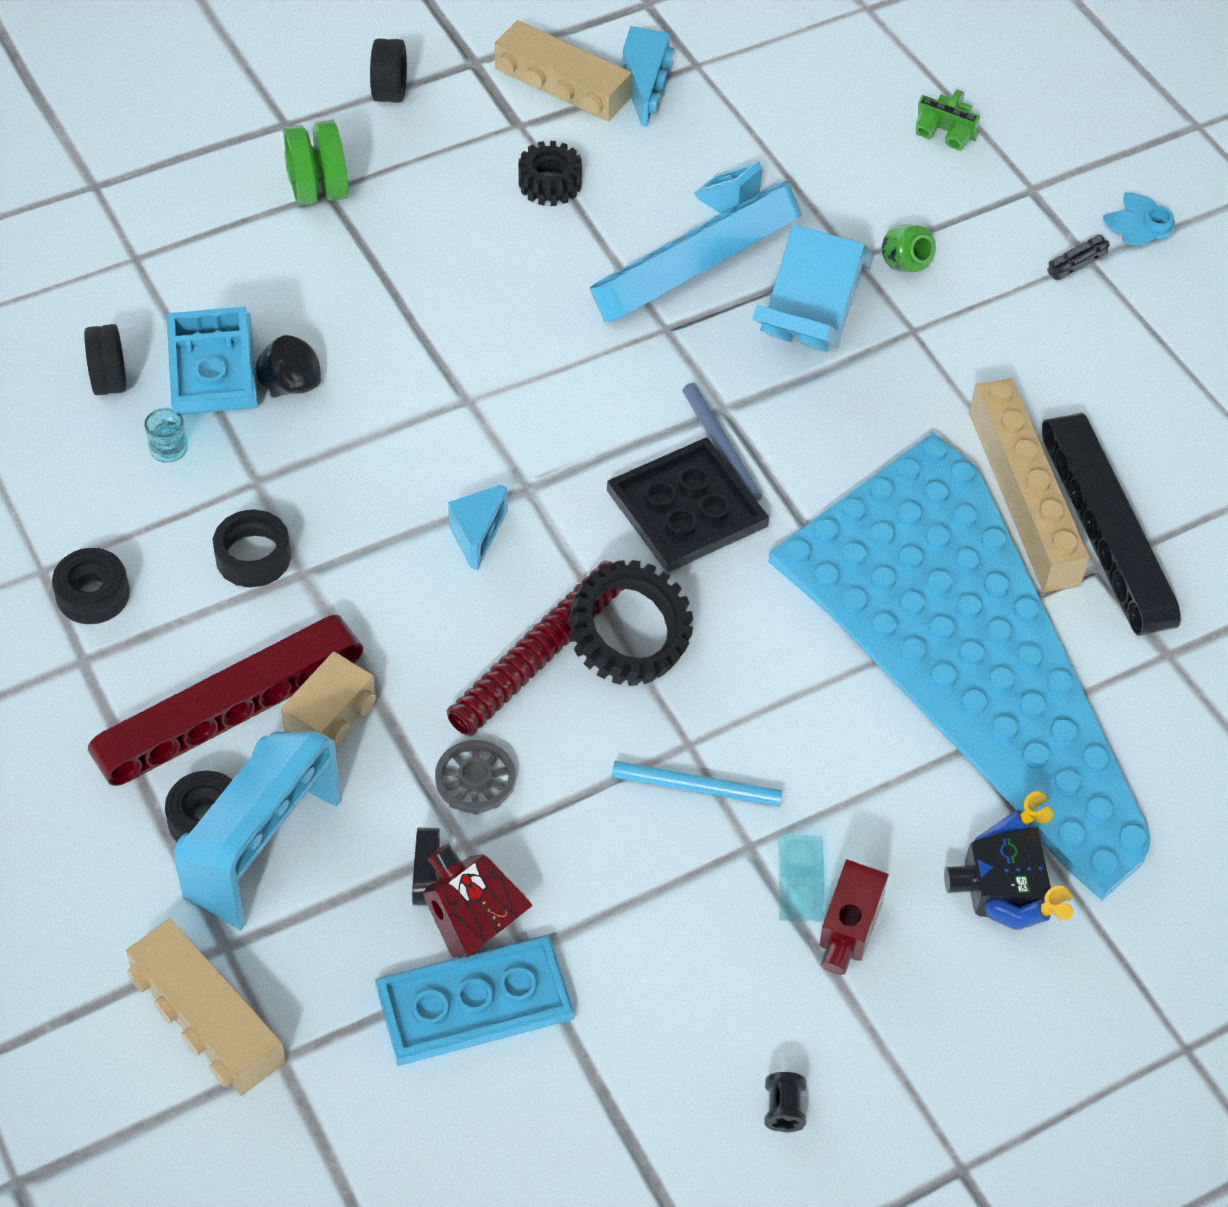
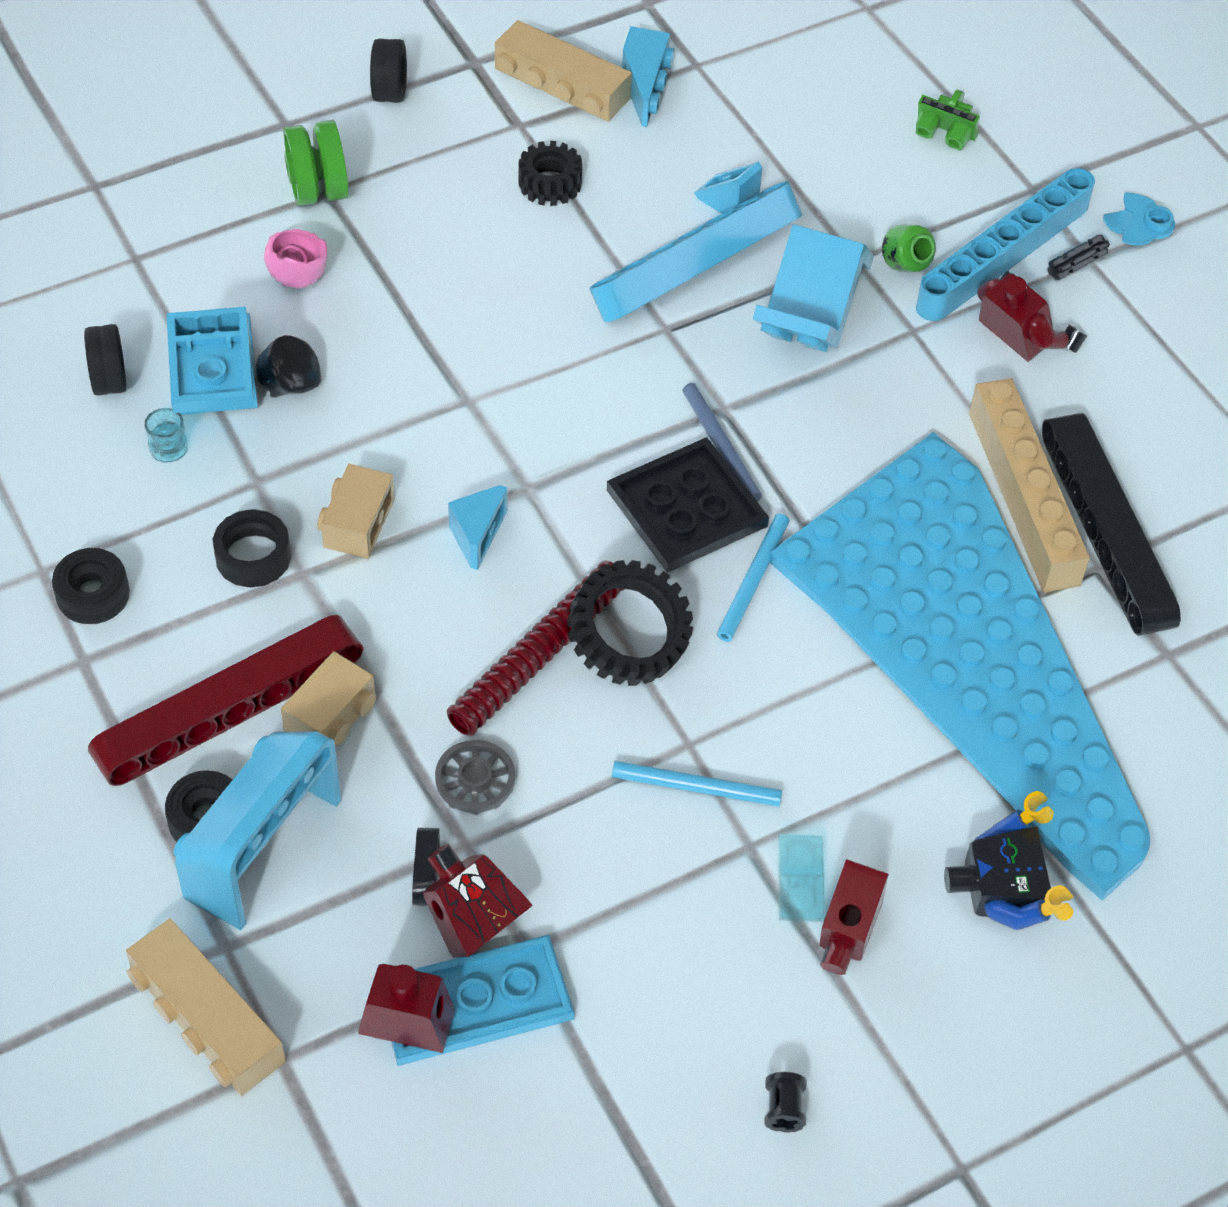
(295, 257): none -> bright pink hair
(356, 510): none -> tan brick
(408, 1008): none -> dark red torso
(752, 578): none -> medium azure piece
(1004, 244): none -> medium azure beam
(1022, 318): none -> dark red torso

